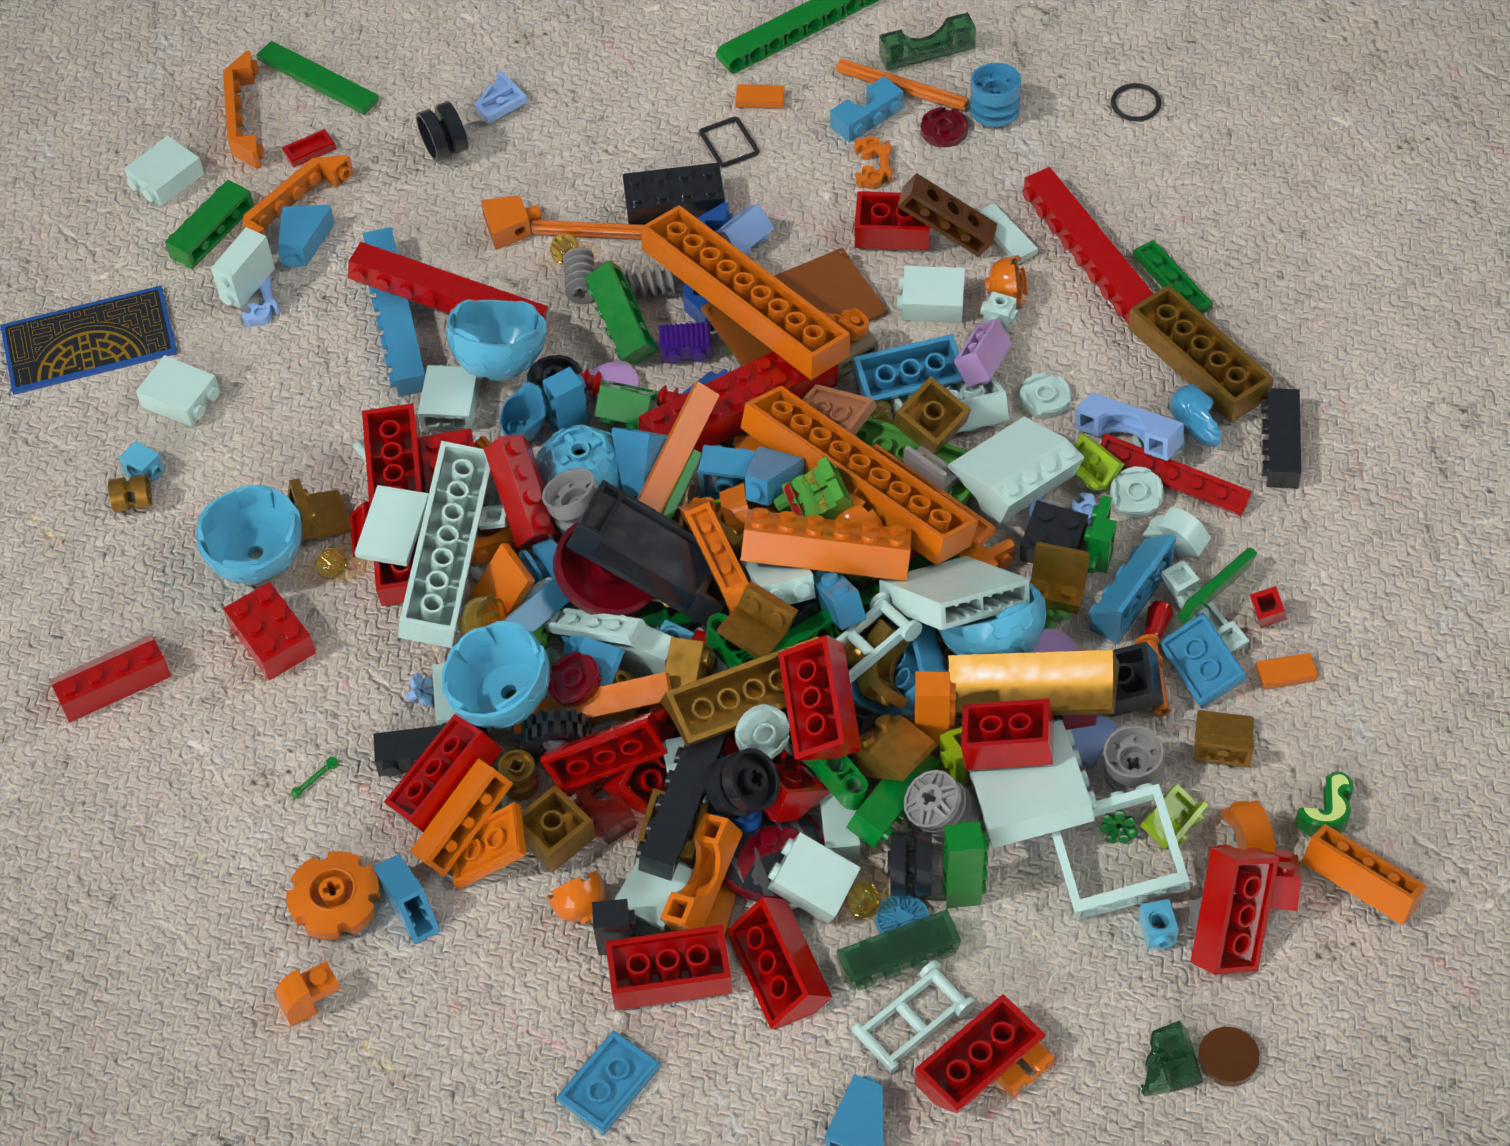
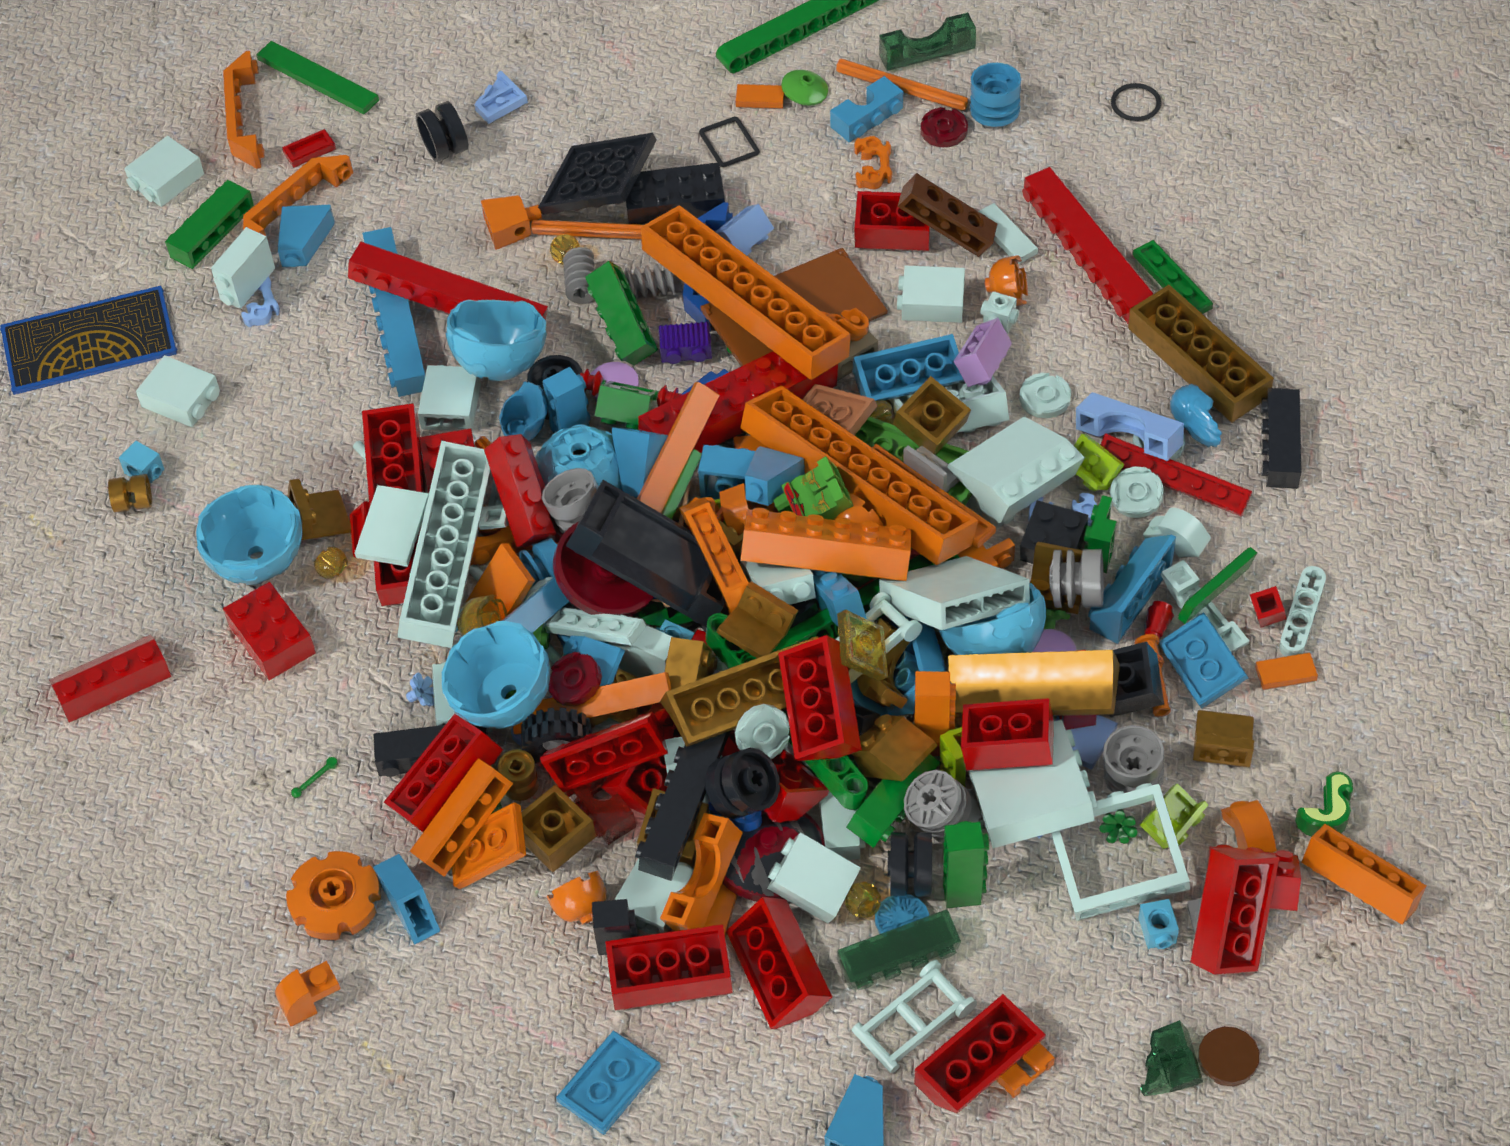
(597, 174): none -> black plate
(804, 87): none -> bright green dish
(862, 645): none -> clear yellow plate
(1077, 578): none -> light grey wheel
(1302, 611): none -> light aqua beam

